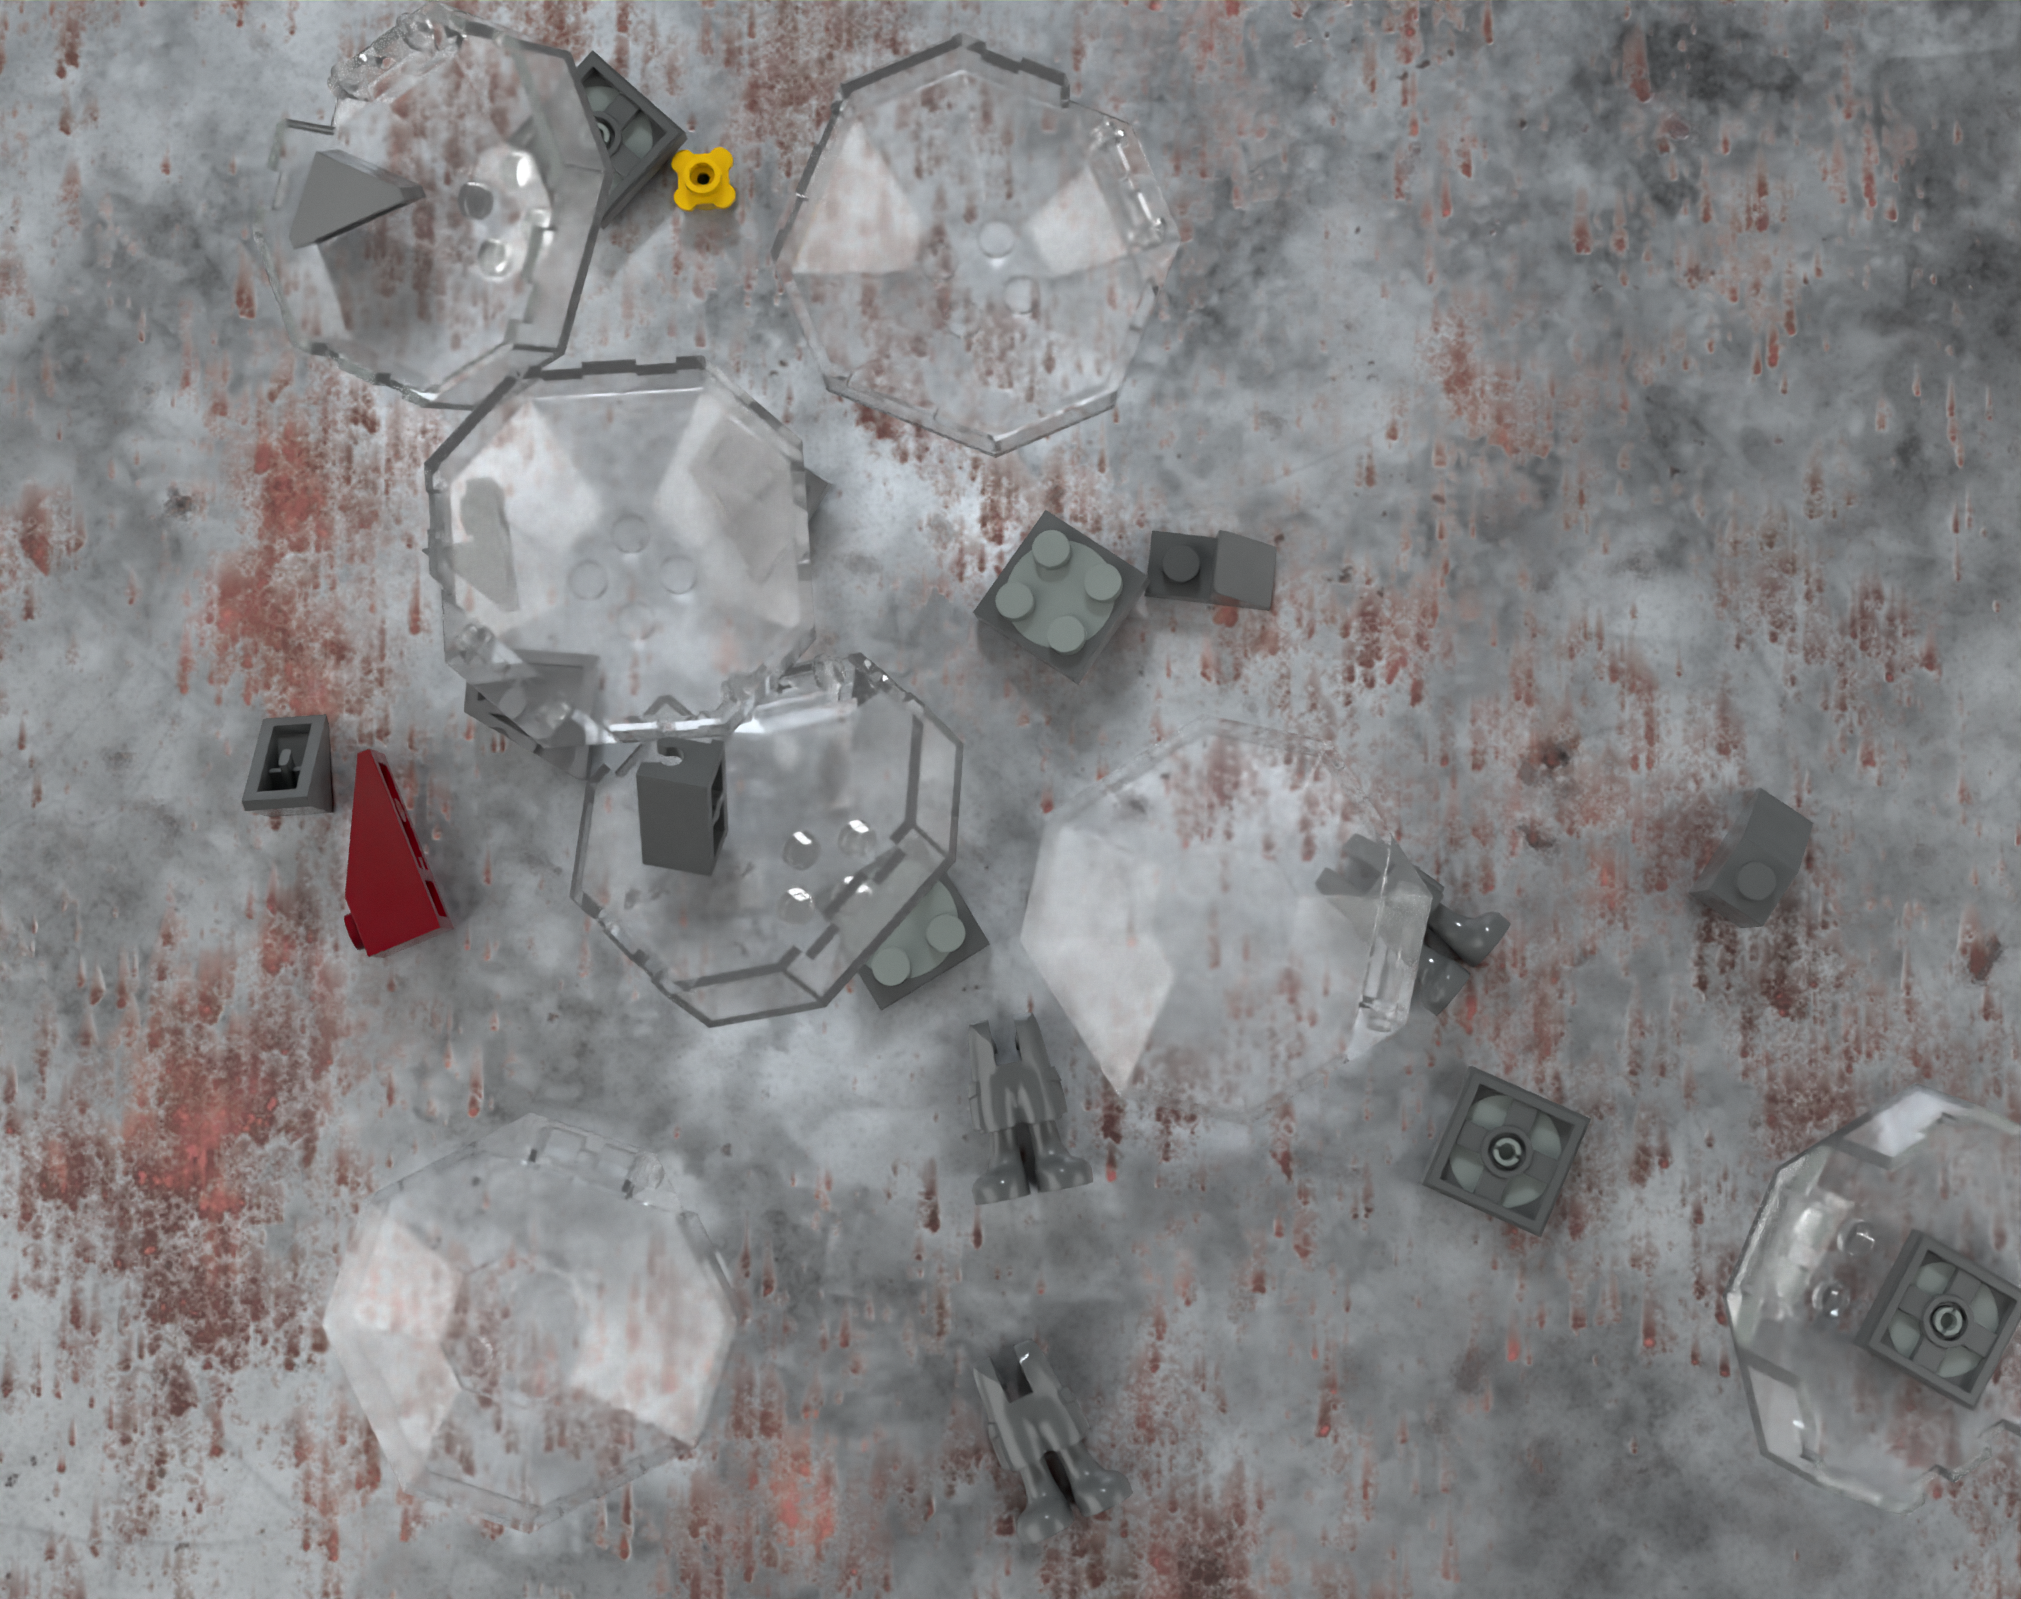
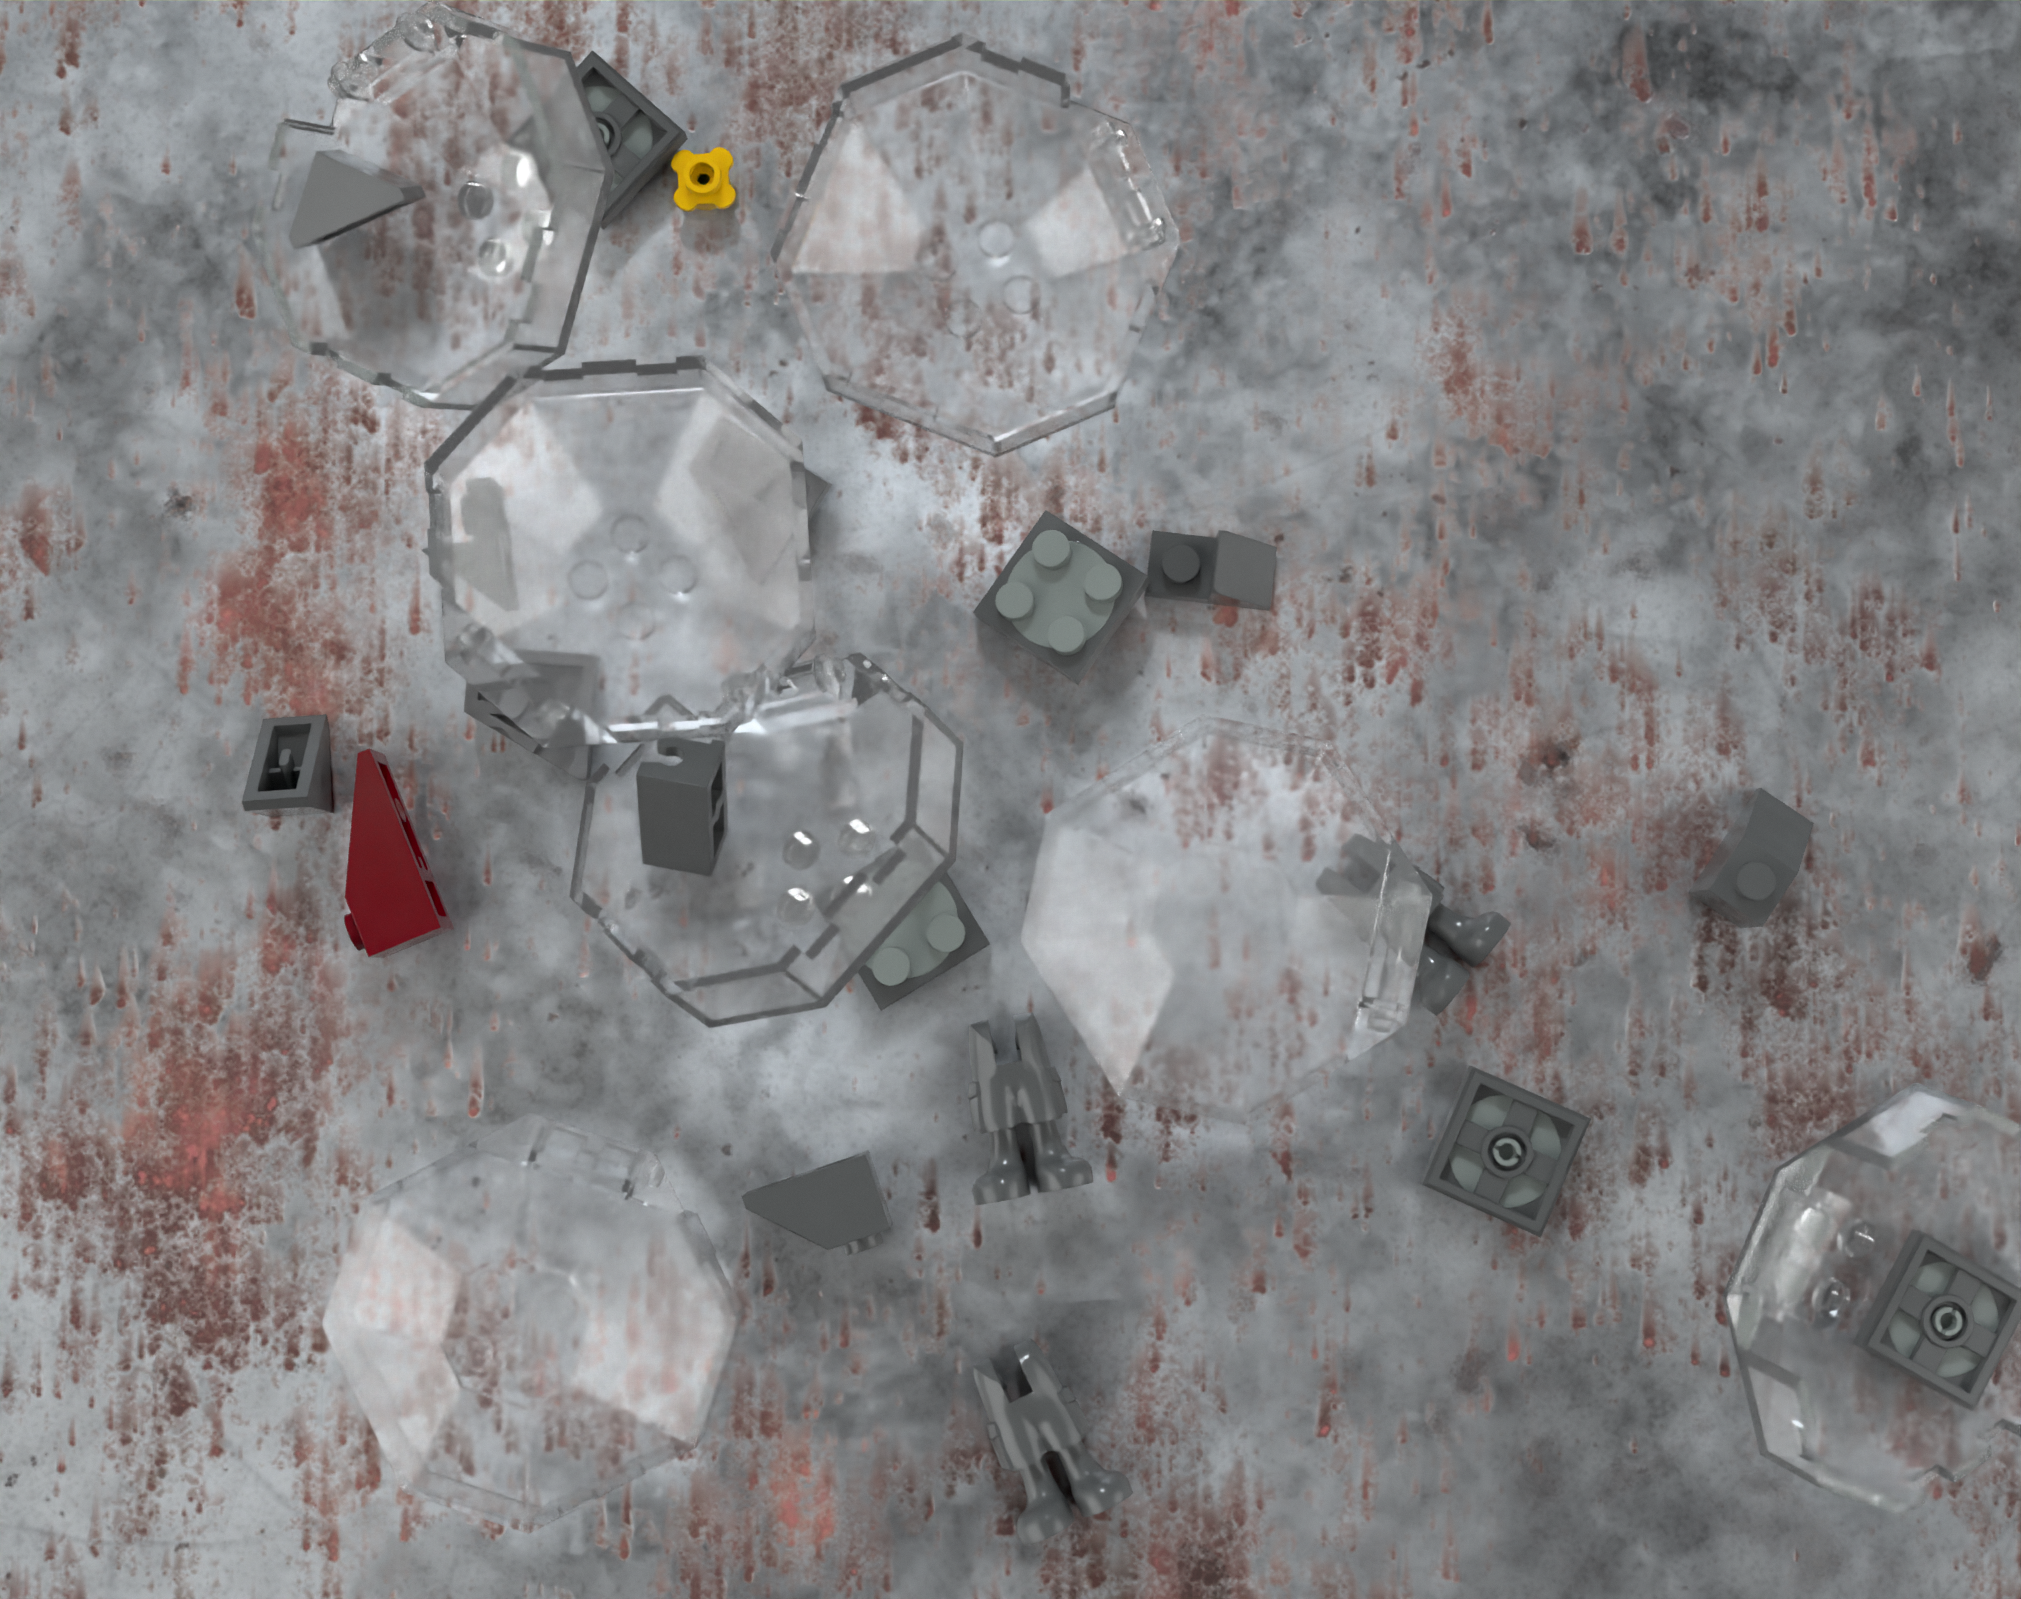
(828, 1204): none -> dark grey slope

